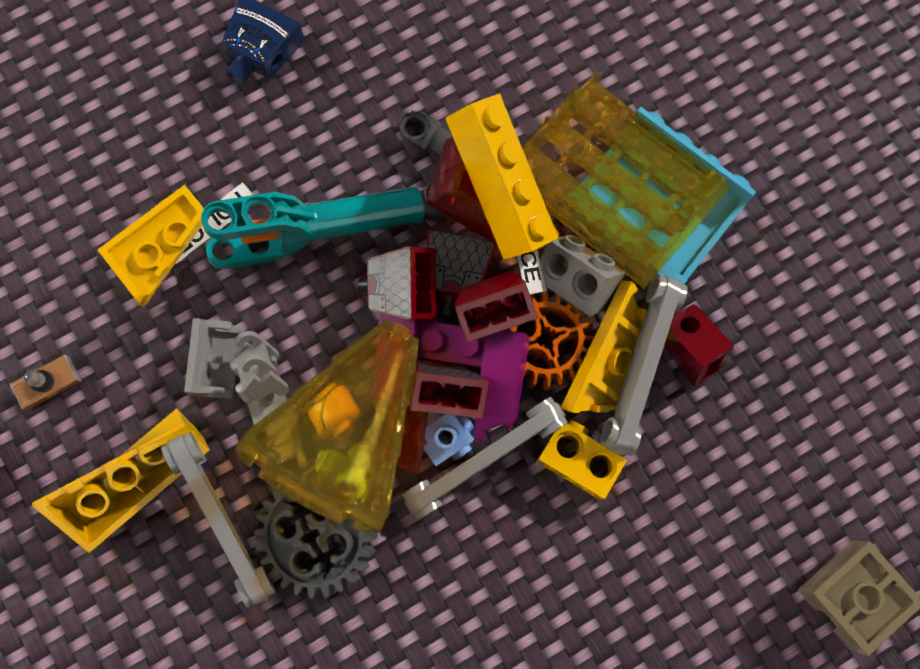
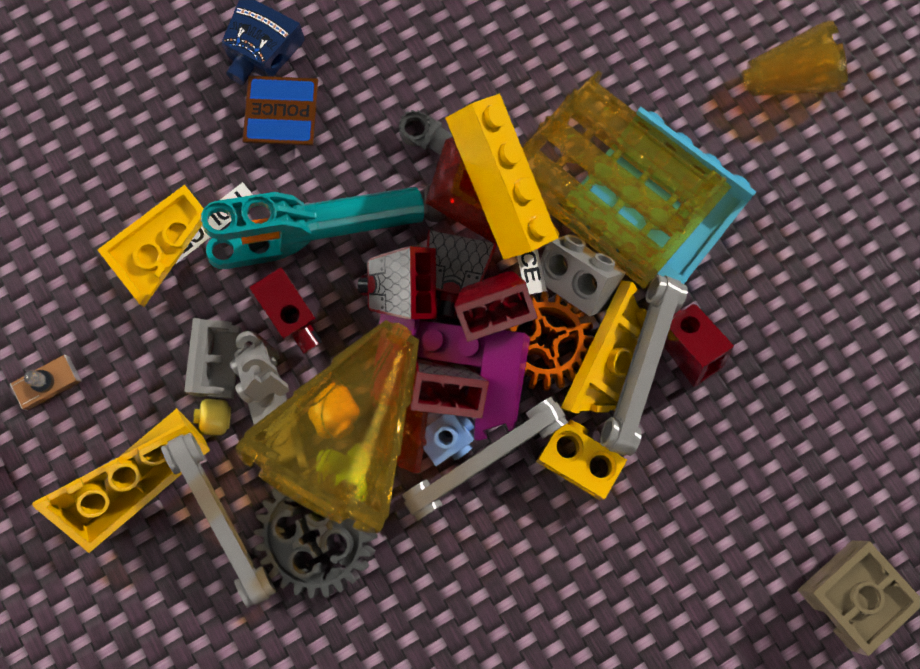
(212, 417): none -> light yellow piece
(277, 297): none -> dark red torso
(280, 110): none -> piece
(800, 65): none -> clear yellow cone

